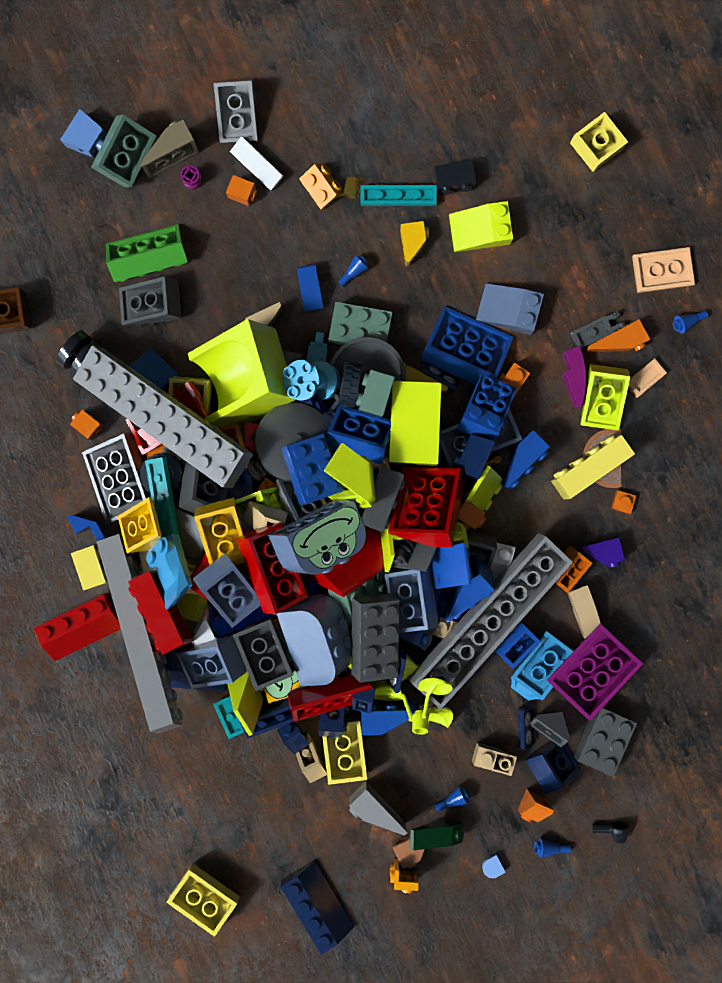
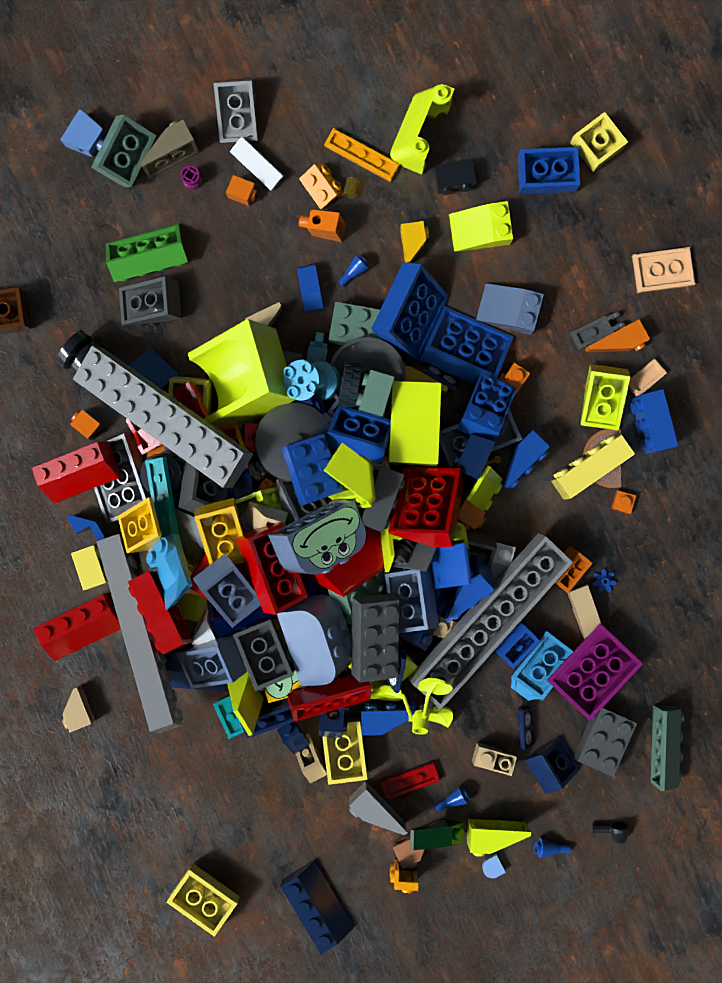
(77, 472): none -> red slope
(77, 711): none -> tan slope
(324, 225): none -> orange torso
(361, 155): none -> light orange tile
(364, 701): dark blue slope -> none
(398, 195): teal plate -> none
(408, 148): none -> neon yellow windscreen
(410, 310): none -> blue slope
(410, 780): none -> red tile
(492, 835): none -> neon yellow slope
(534, 807): orange slope -> none
(548, 170): none -> blue brick
(552, 726): dark grey slope -> none
(575, 376): magenta slope -> none
(600, 581): none -> blue plant
(605, 552): dark purple slope -> none
(653, 422): none -> blue brick
(666, 747): none -> sand green slope
(685, 322): blue cone -> none

